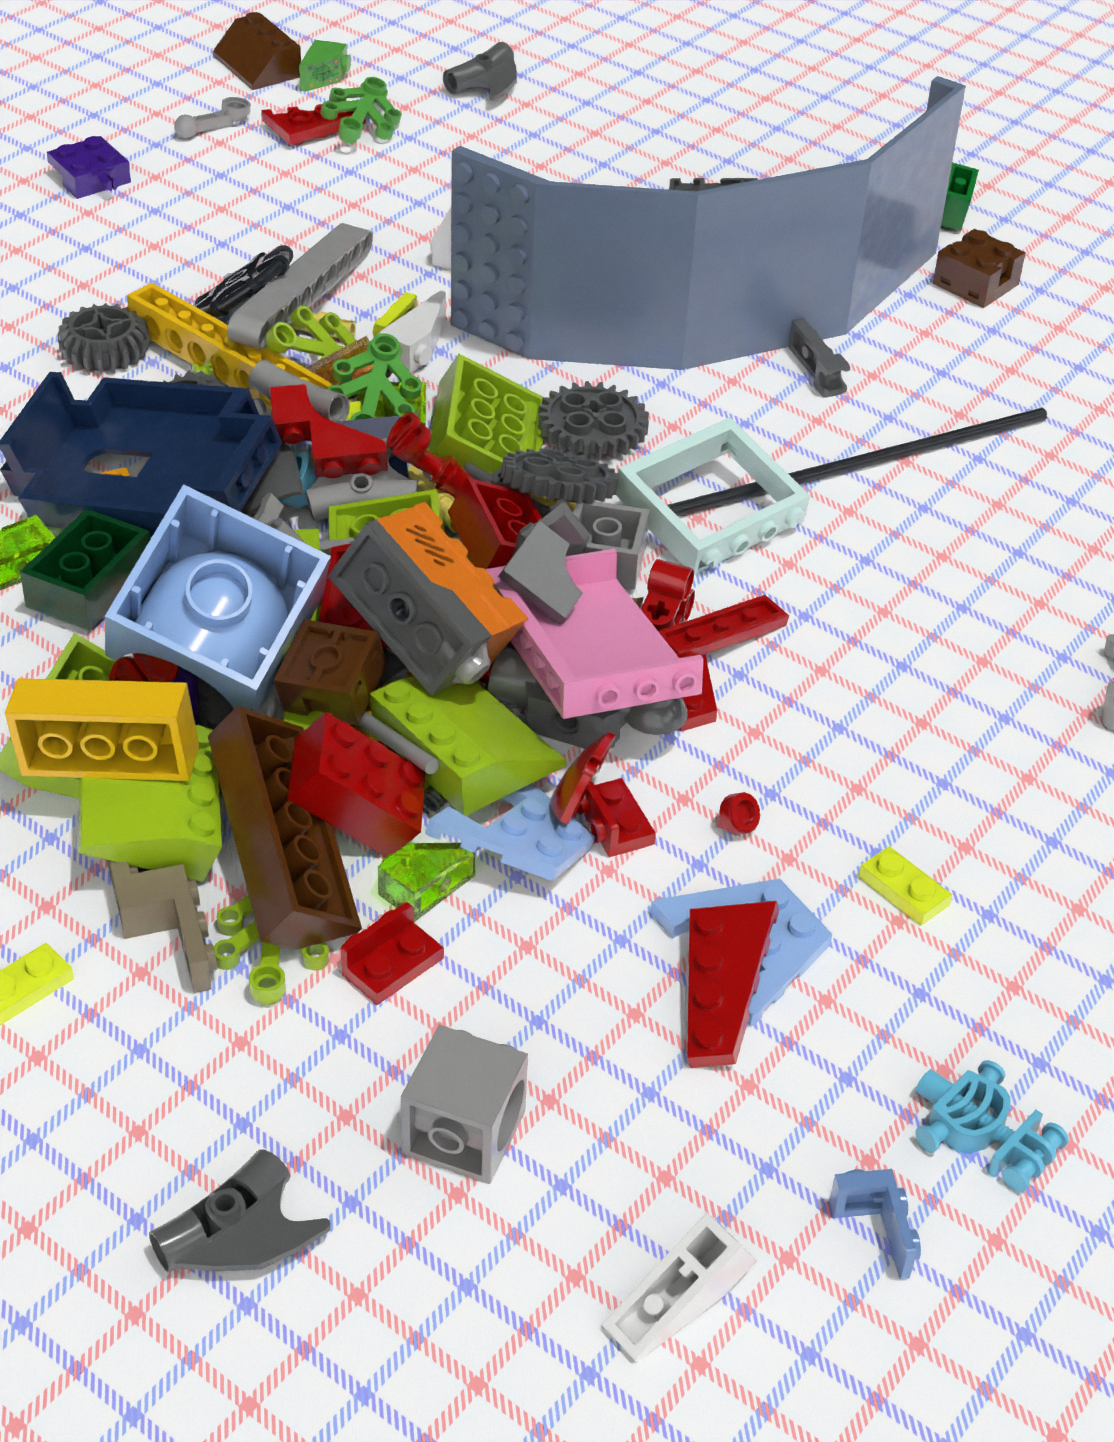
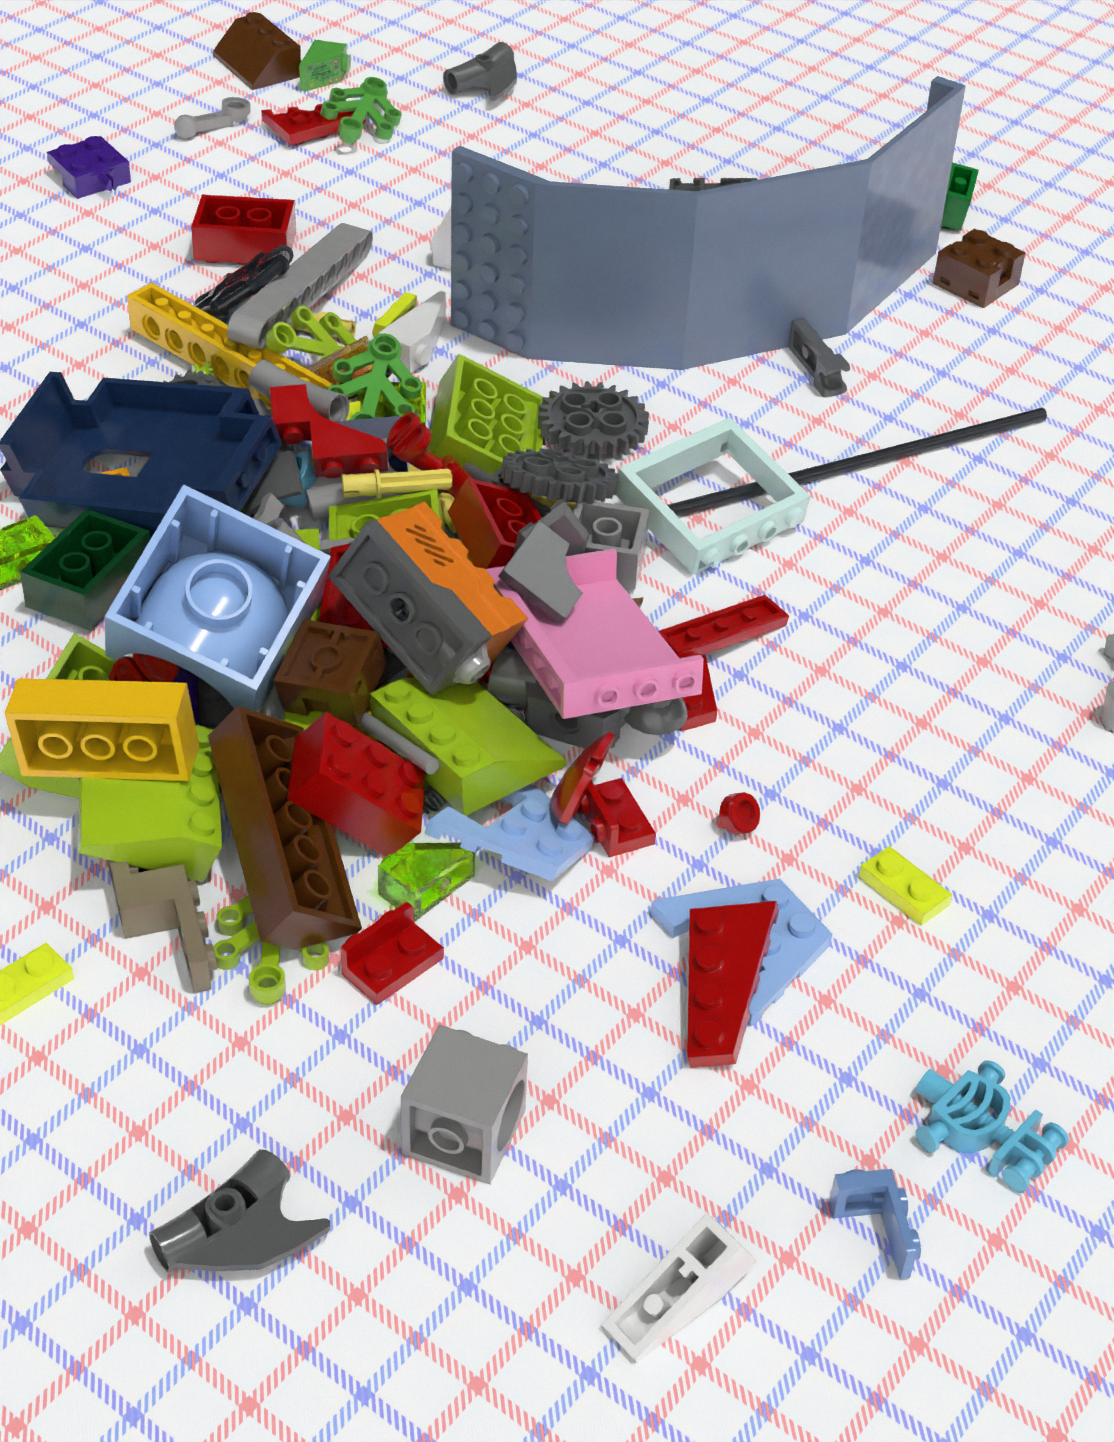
(103, 338): dark grey gear -> none
(241, 227): none -> red brick
(397, 482): none -> light yellow axle
(669, 594): red piece -> none

